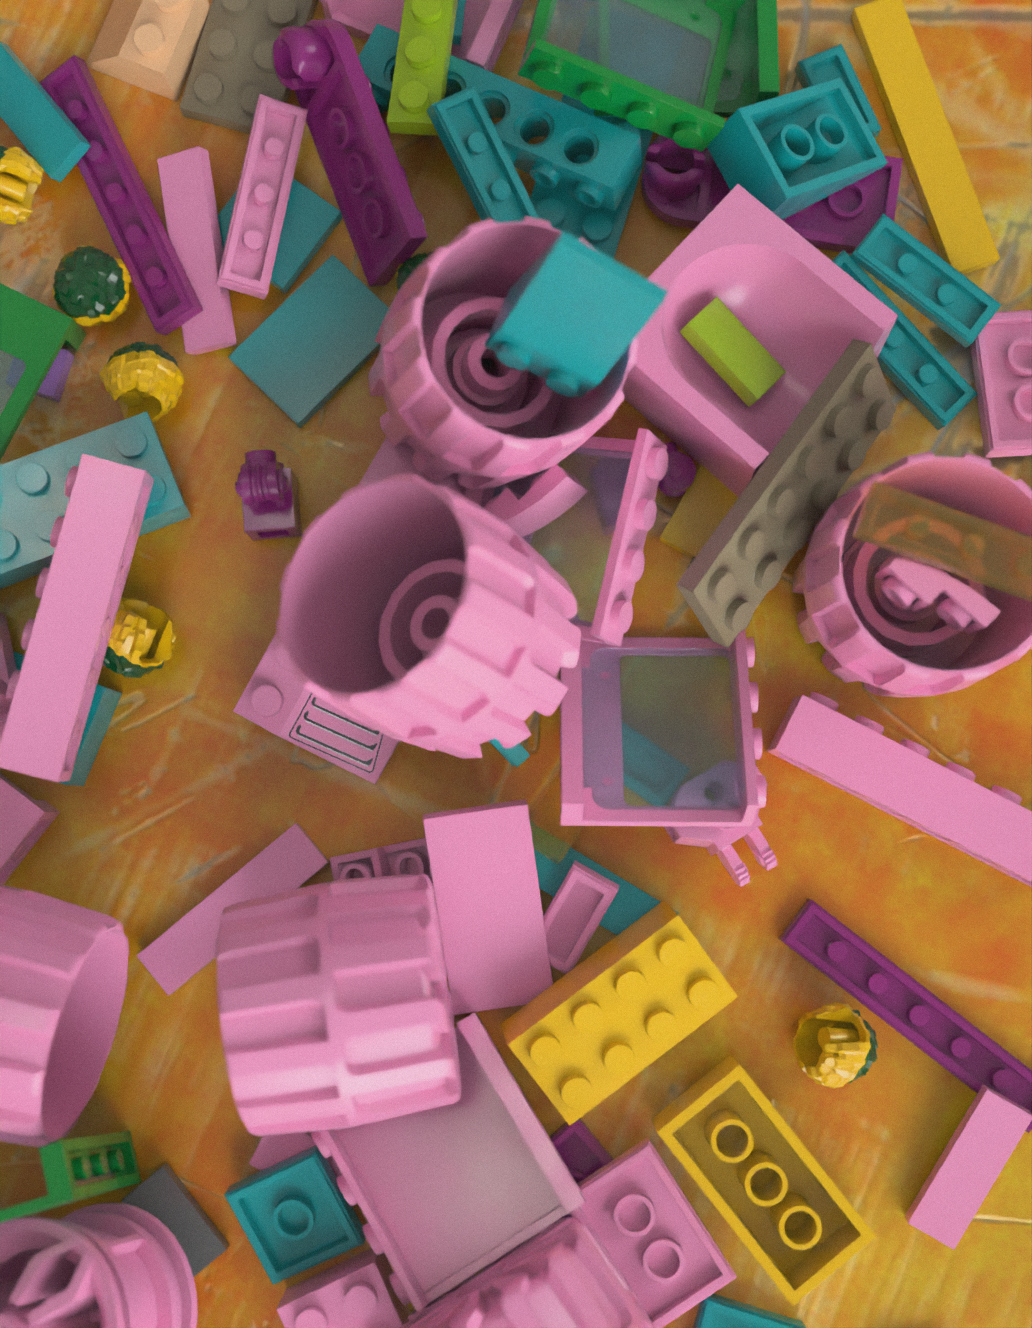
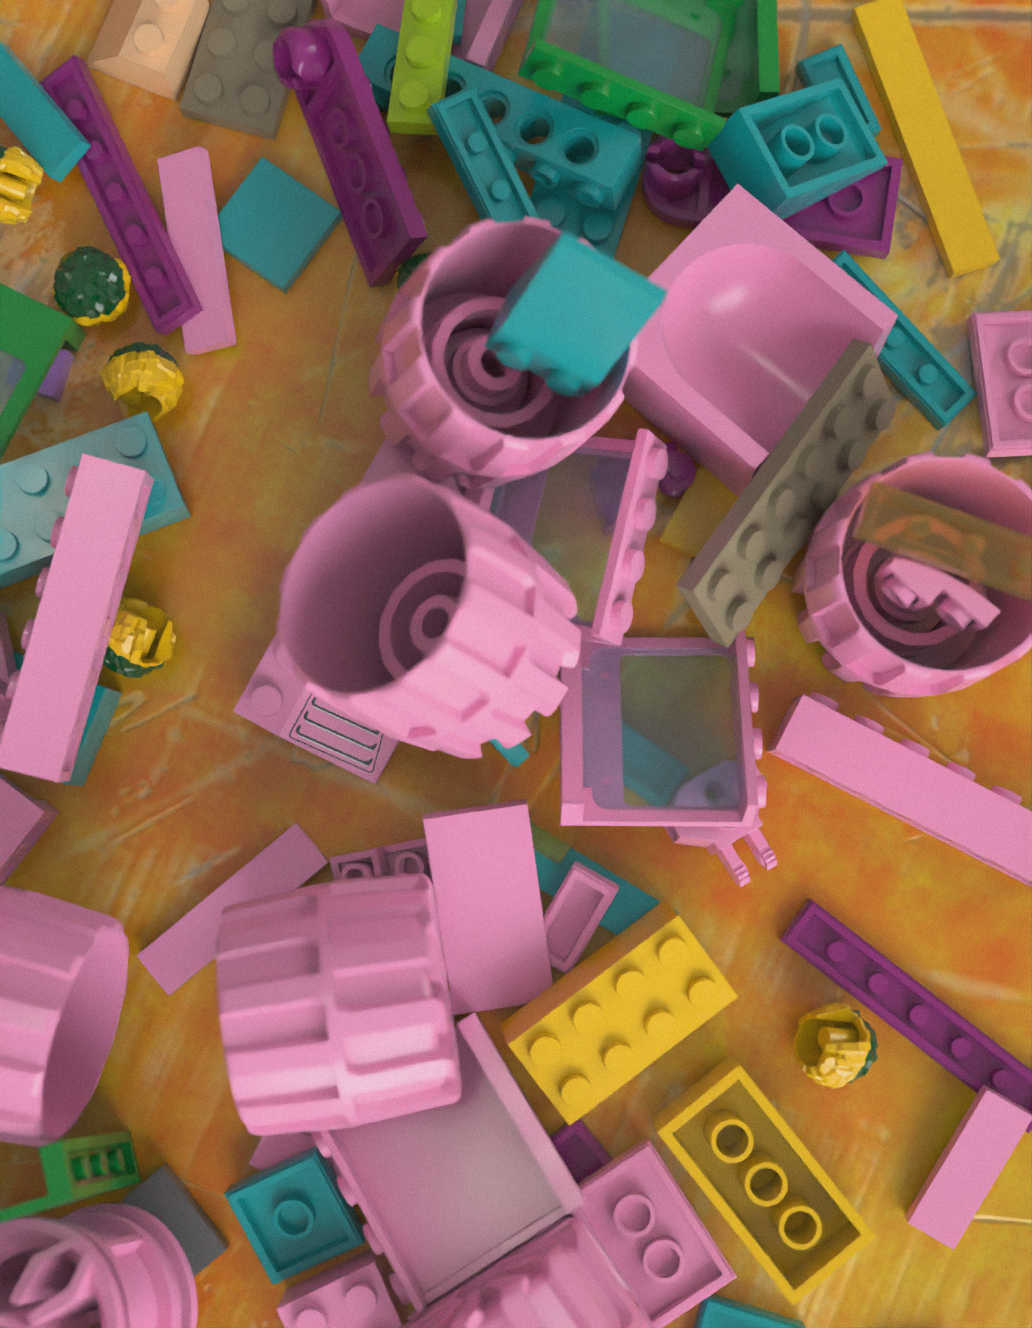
(262, 197): bright pink tile -> none
(268, 497): magenta brick -> none
(313, 341): teal tile -> none
(545, 501): bright pink slope -> none
(732, 351): lime tile -> none
(925, 281): teal tile -> none

